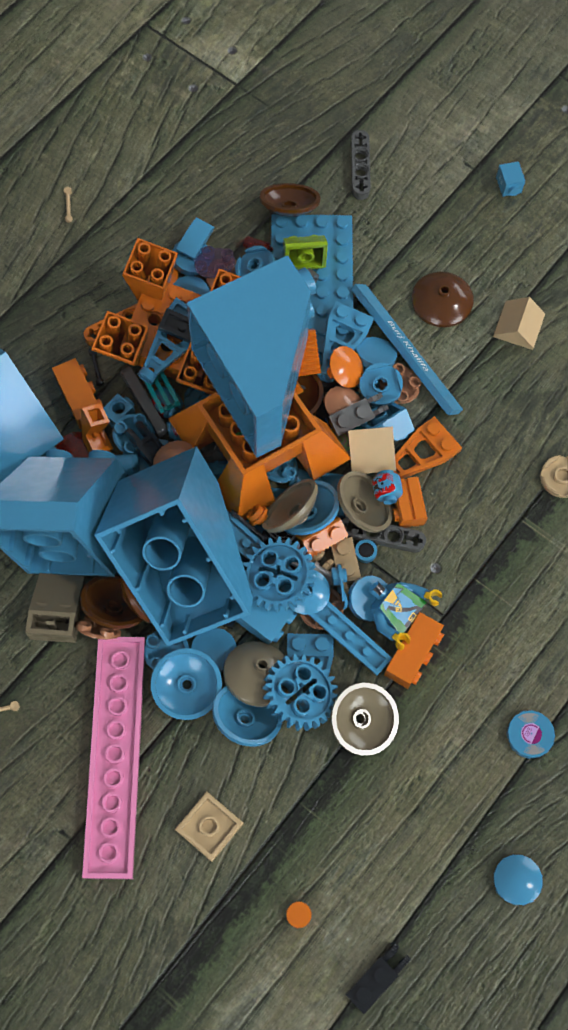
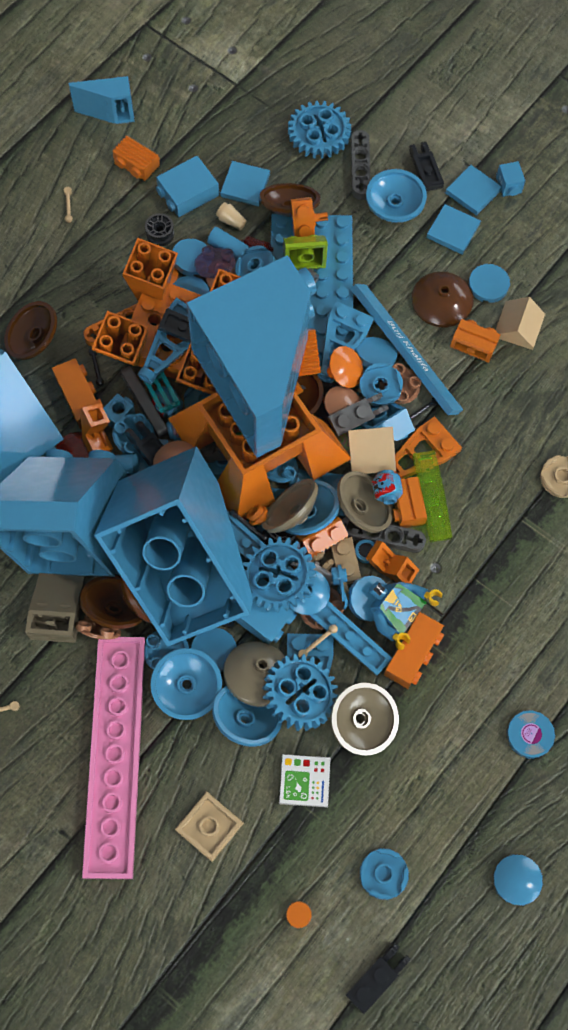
(30, 330): none -> reddish brown dish
(104, 99): none -> dark azure slope
(135, 158): none -> orange brick
(155, 224): none -> black wheel
(187, 186): none -> dark azure brick
(195, 238): dark azure slope -> none
(221, 239): none -> dark azure brick
(230, 216): none -> tan cone
(245, 183): none -> dark azure tile
(304, 217): none -> orange plate
(305, 781): none -> tile
(332, 127): none -> dark azure gear
(332, 629): none -> tan hinge
(384, 874): none -> dark azure tile
(393, 566): none -> orange slope
(396, 187): none -> dark azure dish
(426, 167): none -> black hinge
(433, 403): none -> black hinge
(433, 495): none -> clear neon green slope
(453, 229): none -> dark azure tile
(473, 190): none -> dark azure tile
(475, 340): none -> orange brick
(489, 283): none -> dark azure tile

